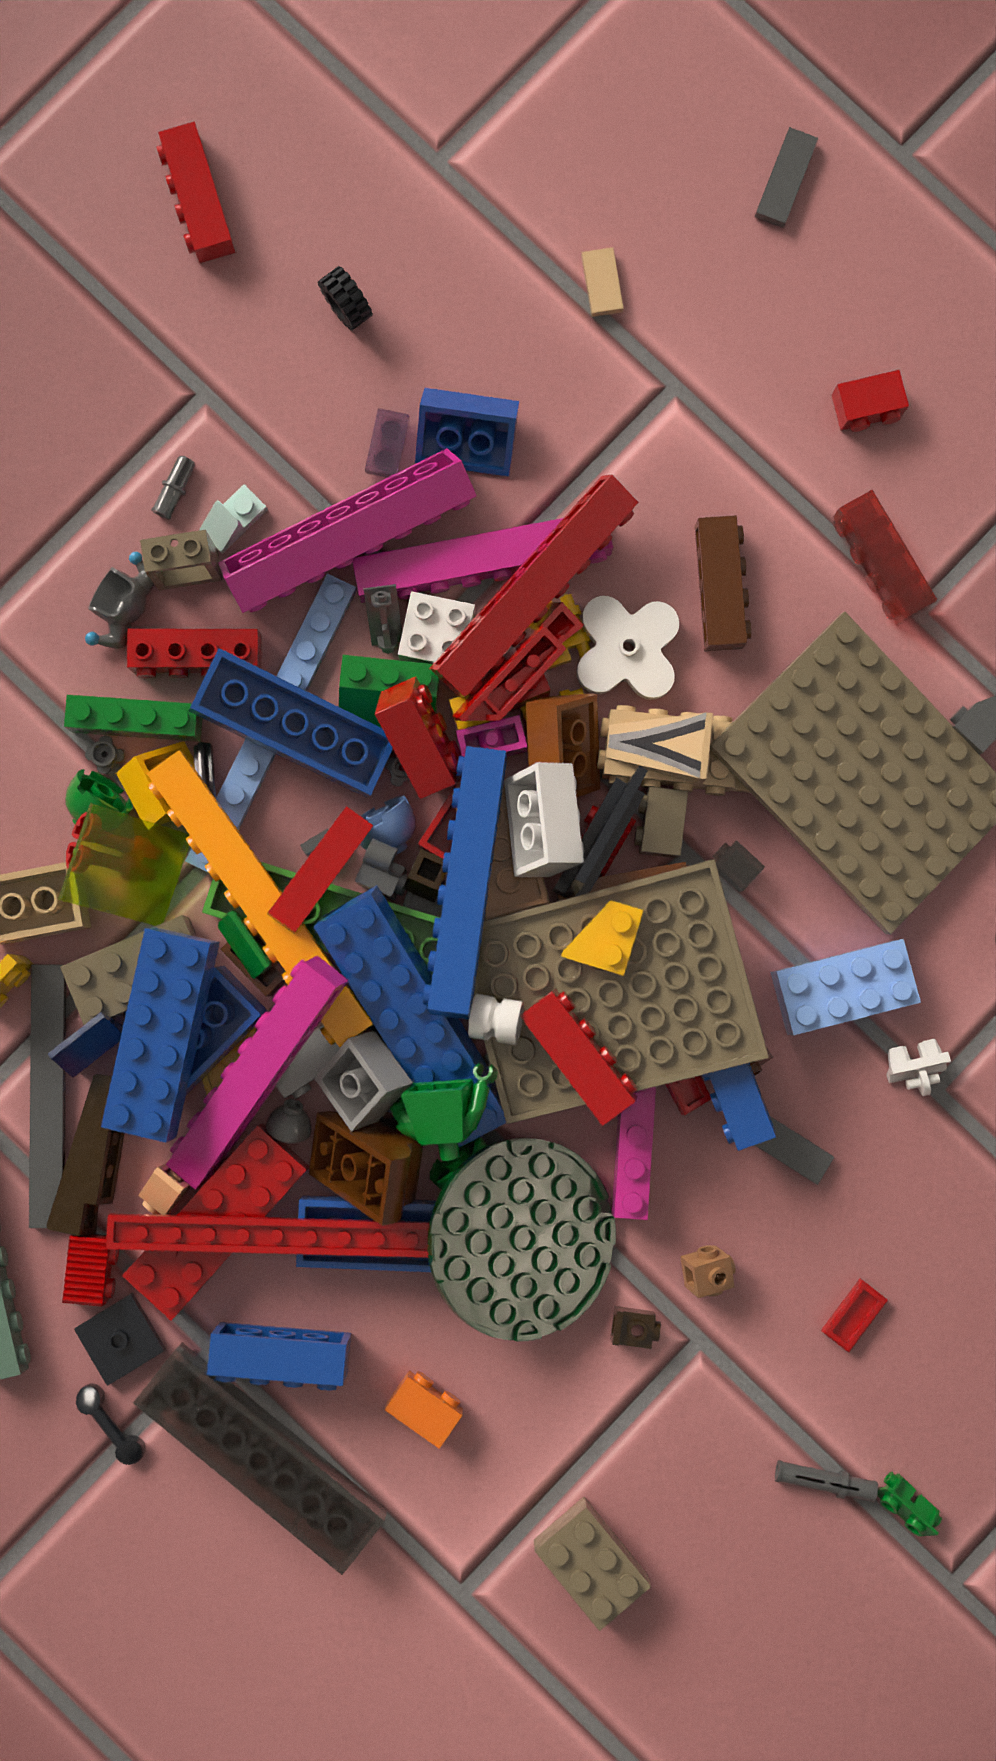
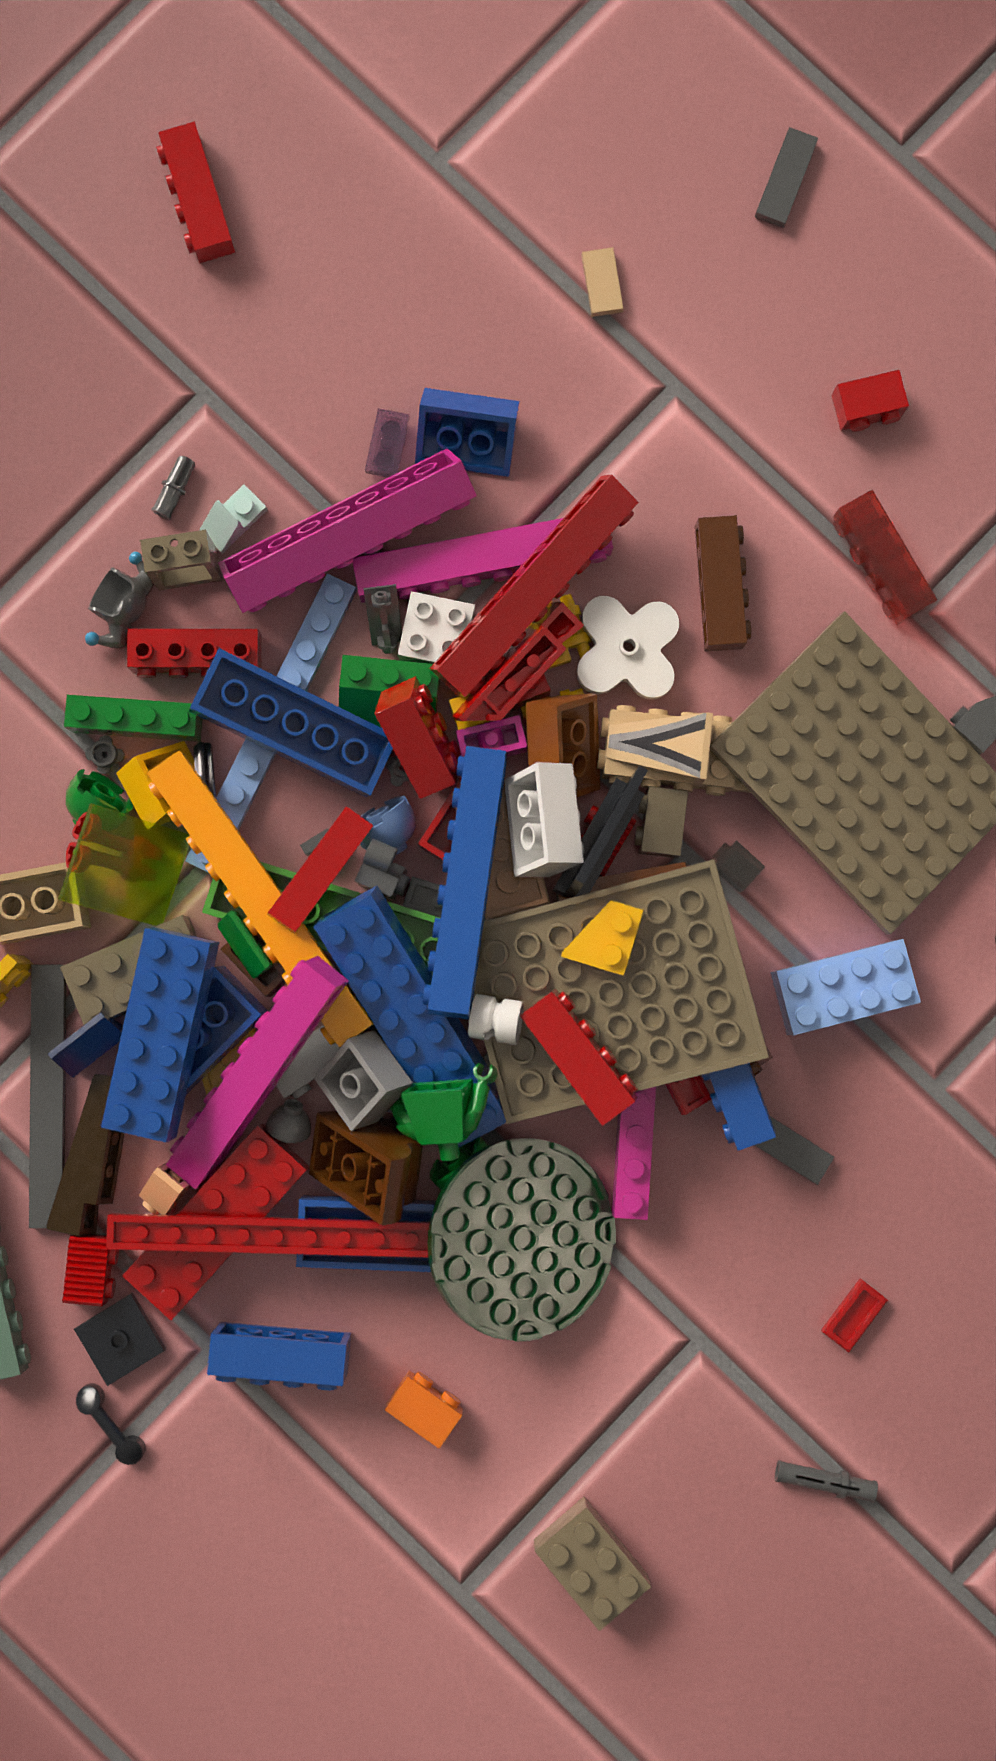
(262, 1459): clear smoke brick -> none
(345, 298): black tyre -> none
(426, 876): dark brown brick -> none
(625, 1319): dark brown brick -> none
(708, 1271): medium nougat brick -> none
(919, 1515): green hinge -> none
(930, 1062): white hips -> none

